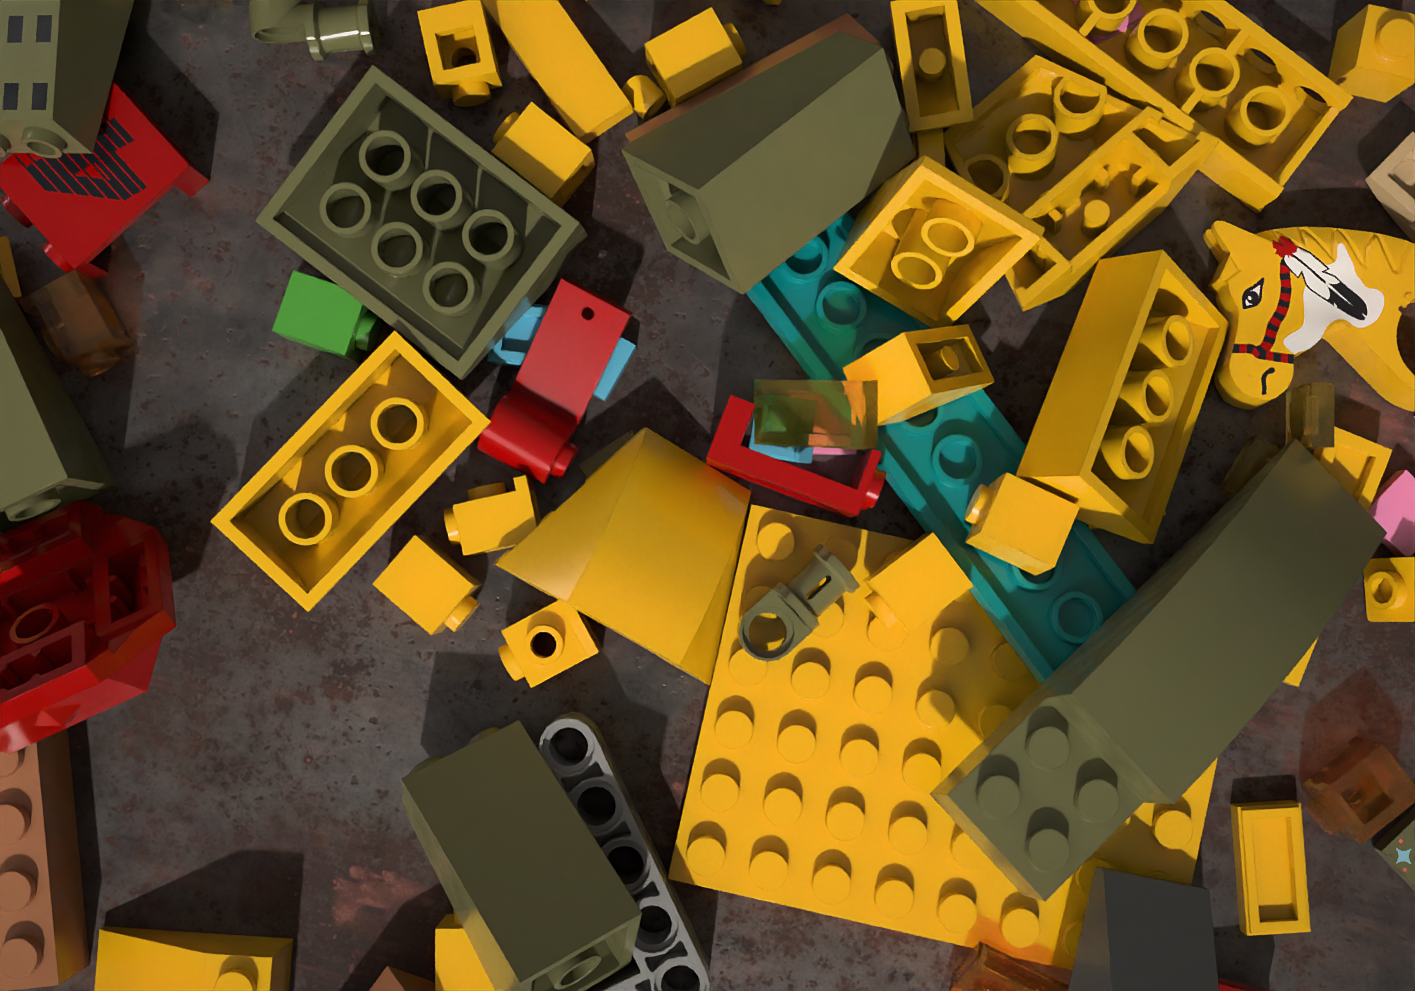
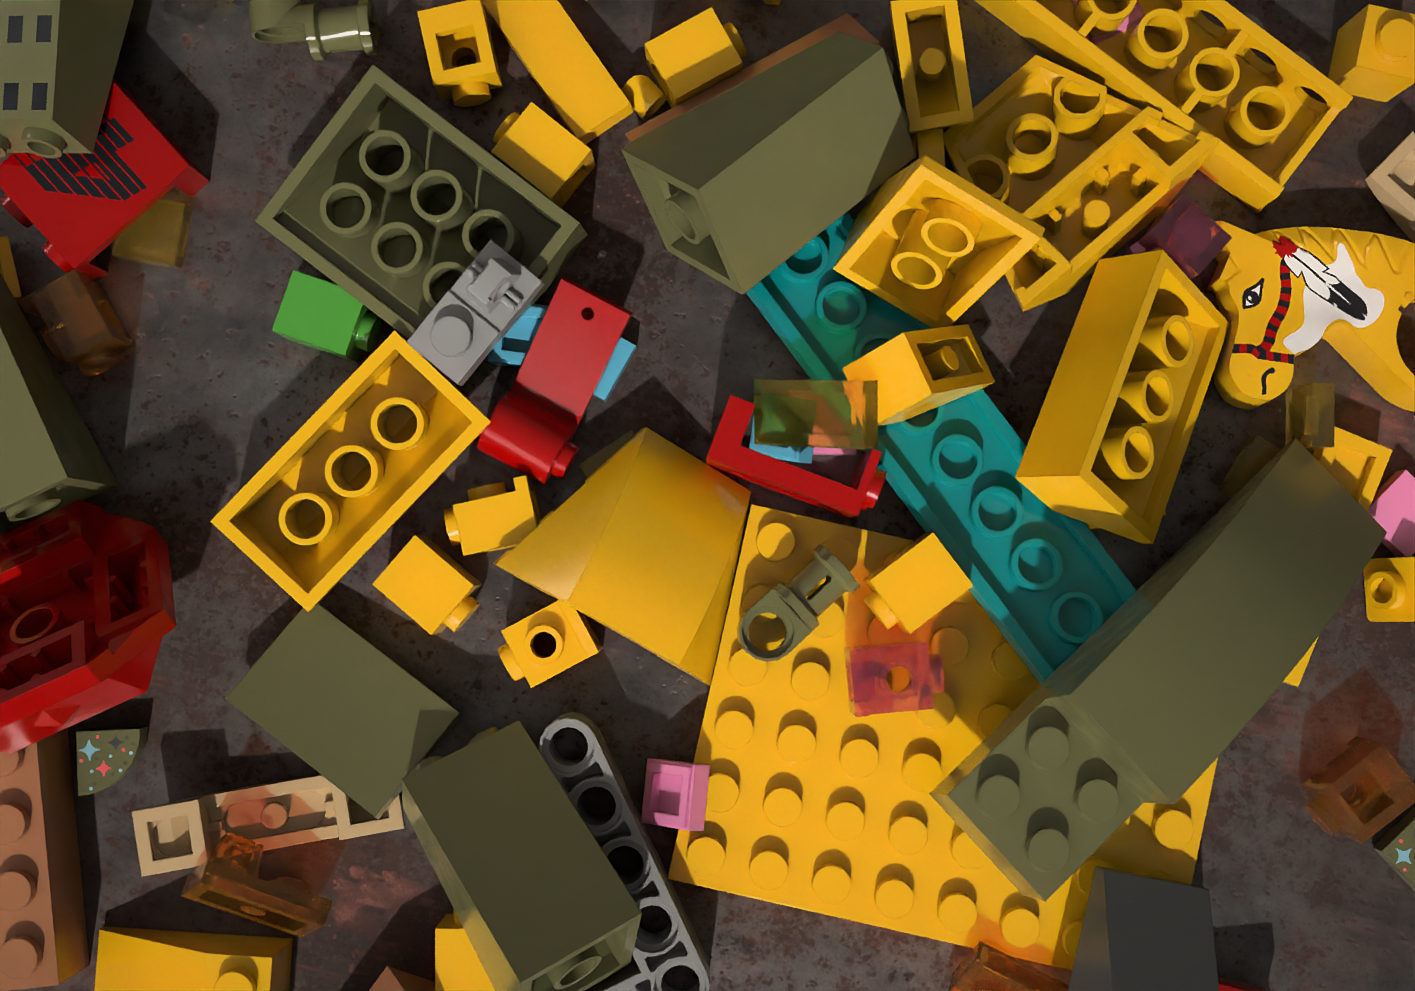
(107, 756): none -> olive tile
(156, 236): none -> clear yellow tile
(232, 885): none -> clear orange hinge
(270, 813): none -> tan slope
(343, 708): none -> olive tile
(475, 313): none -> light grey hinge
(675, 794): none -> bright pink tile
(867, 674): none -> clear pink brick
(1019, 523): yellow brick -> none
(1184, 235): none -> clear pink brick
(1270, 867): yellow tile -> none

